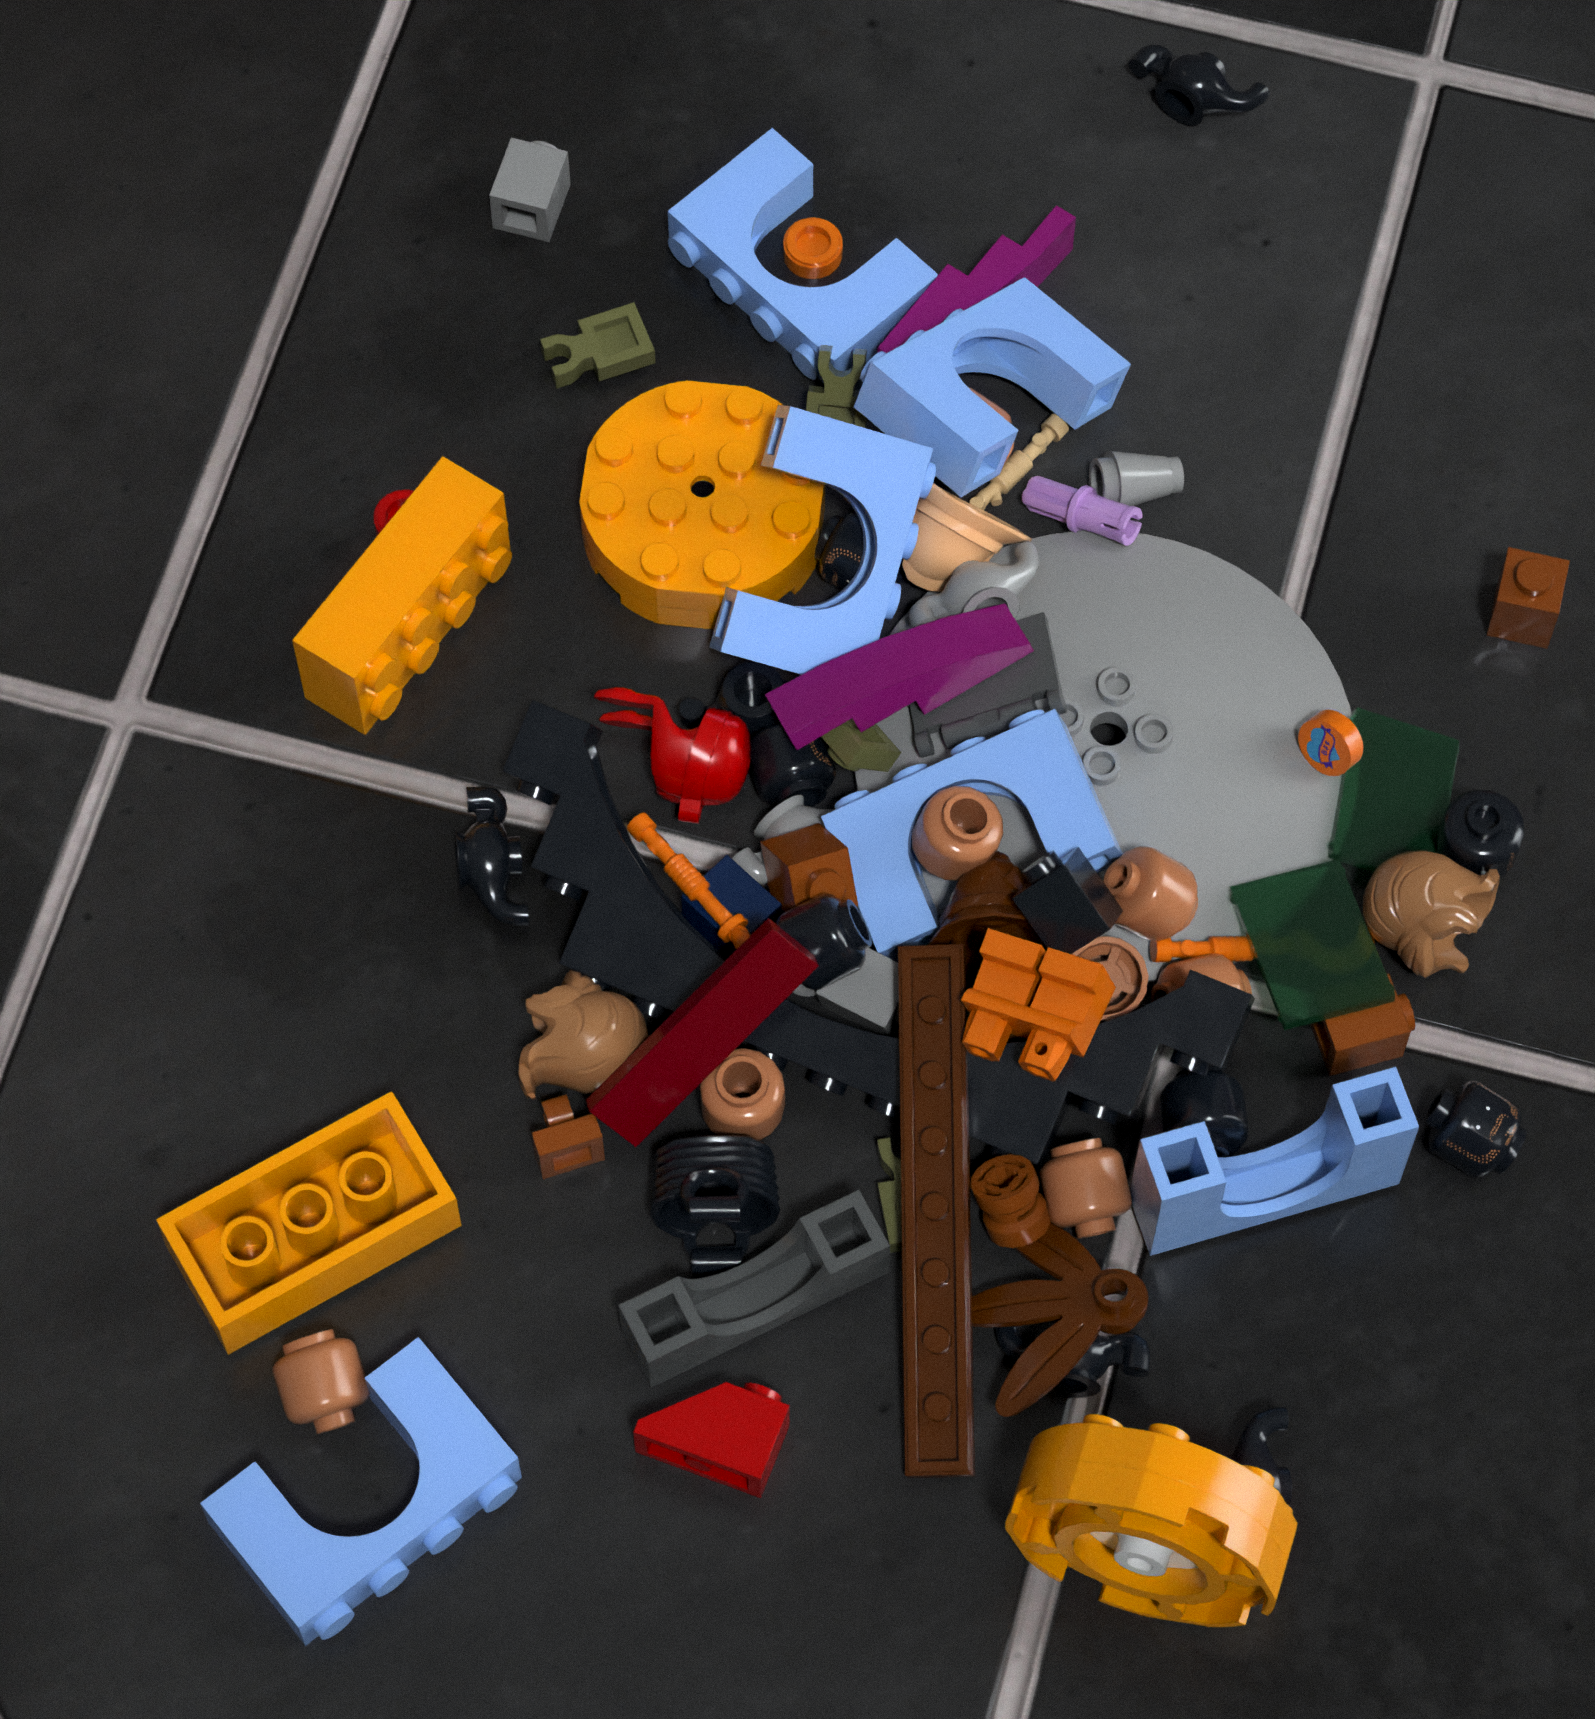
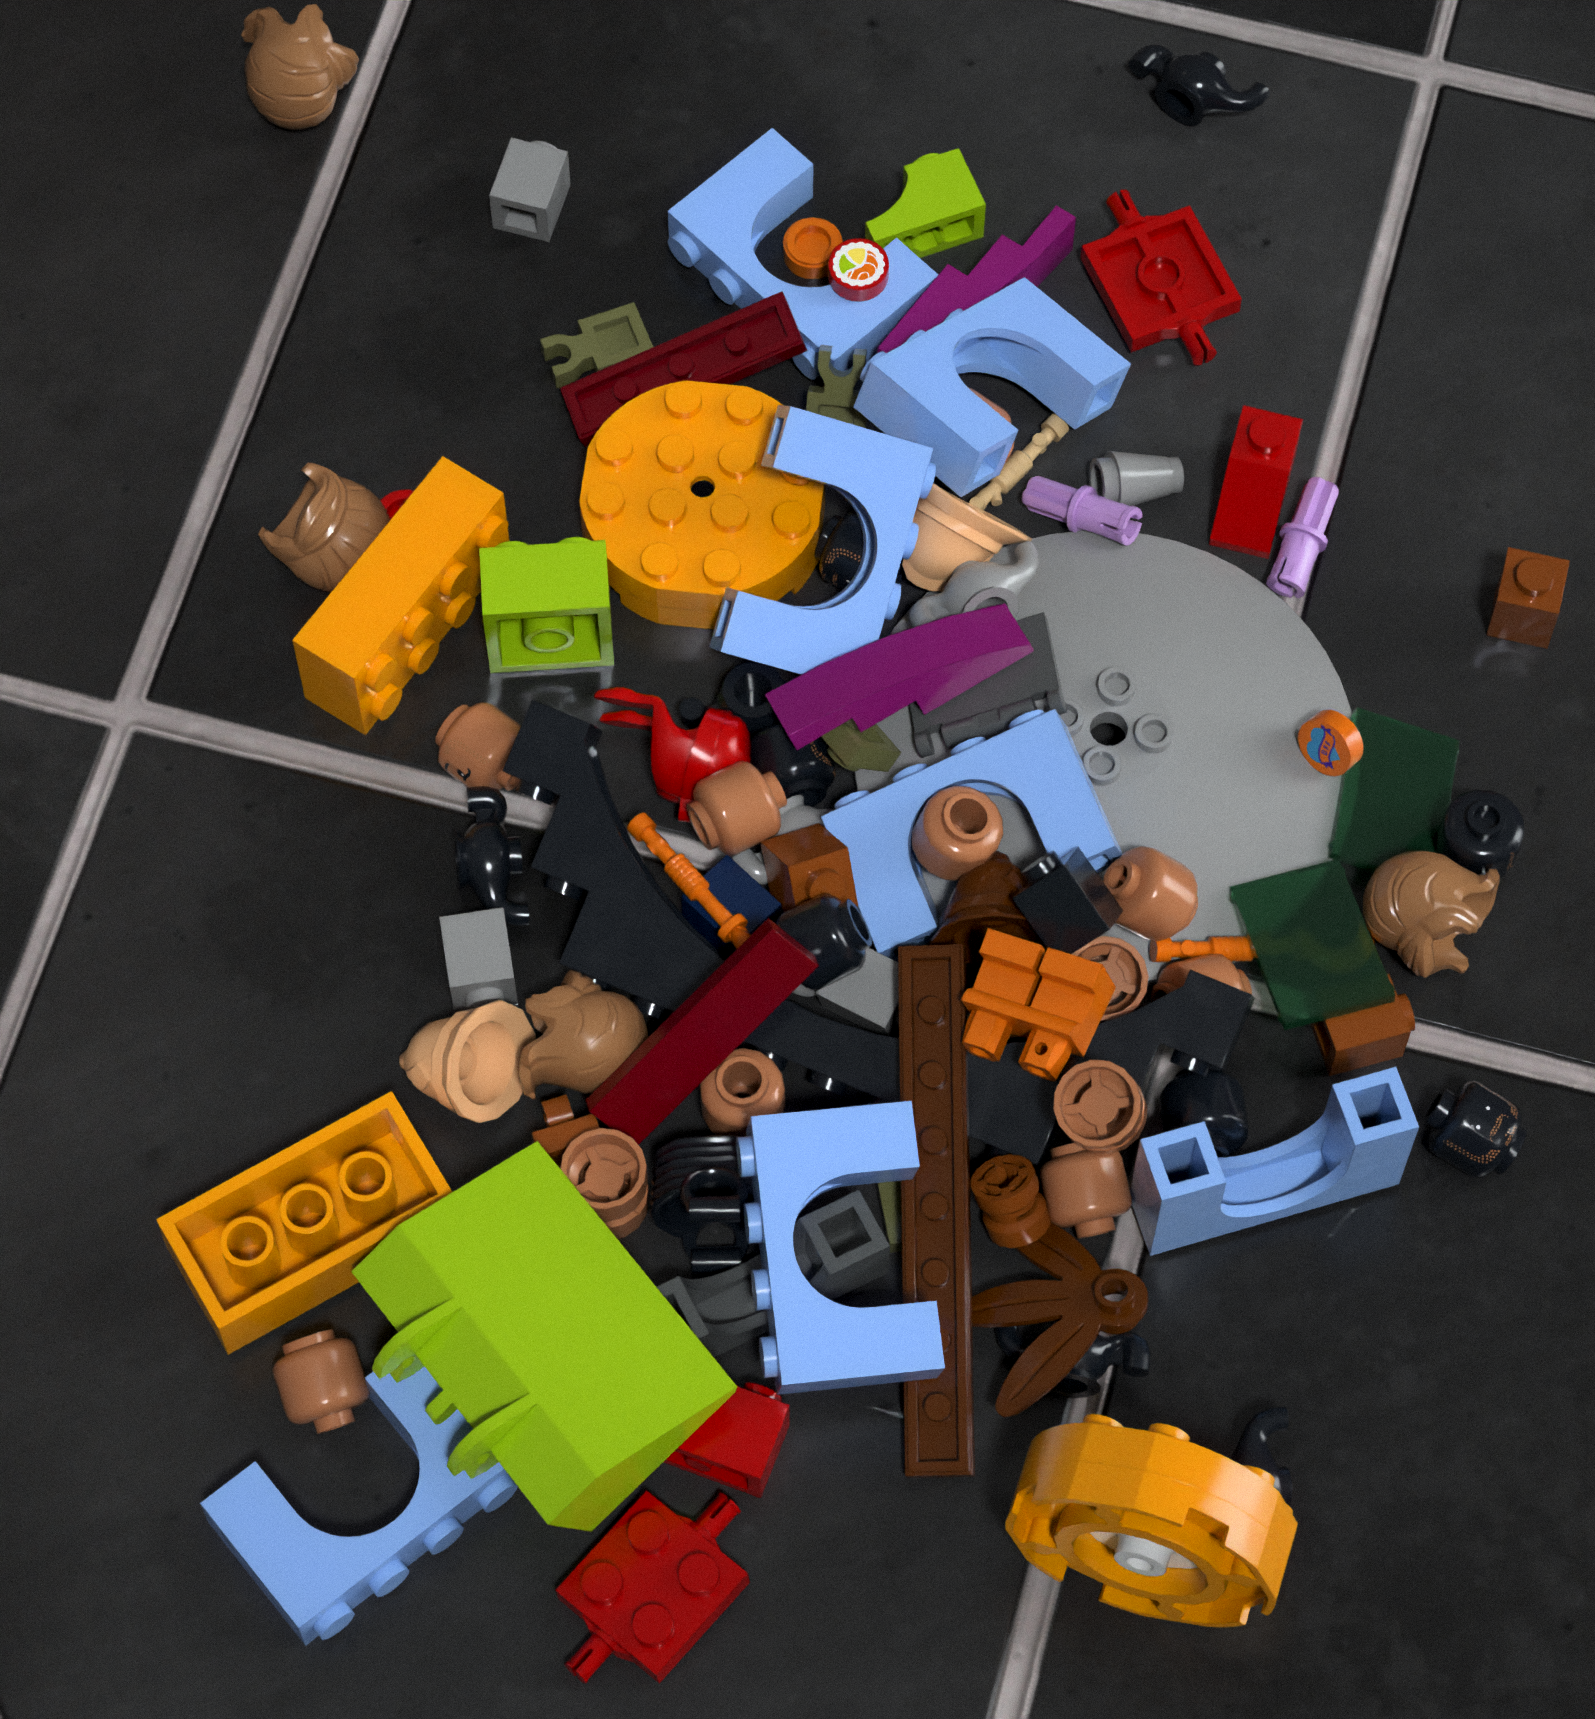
(294, 67): none -> medium nougat hair
(326, 528): none -> medium nougat hair
(471, 1060): none -> light nougat piece
(476, 746): none -> nougat head
(478, 959): none -> light grey brick
(541, 1340): none -> lime piece
(546, 605): none -> lime brick
(610, 1176): none -> nougat wheel
(652, 1587): none -> red plate
(712, 354): none -> dark red tile
(736, 808): none -> nougat head
(812, 1338): none -> light blue arch
(858, 269): none -> tile
(936, 207): none -> lime arch
(1100, 1106): none -> nougat wheel
(1160, 278): none -> red plate
(1256, 481): none -> red slope
(1303, 538): none -> lavender axle

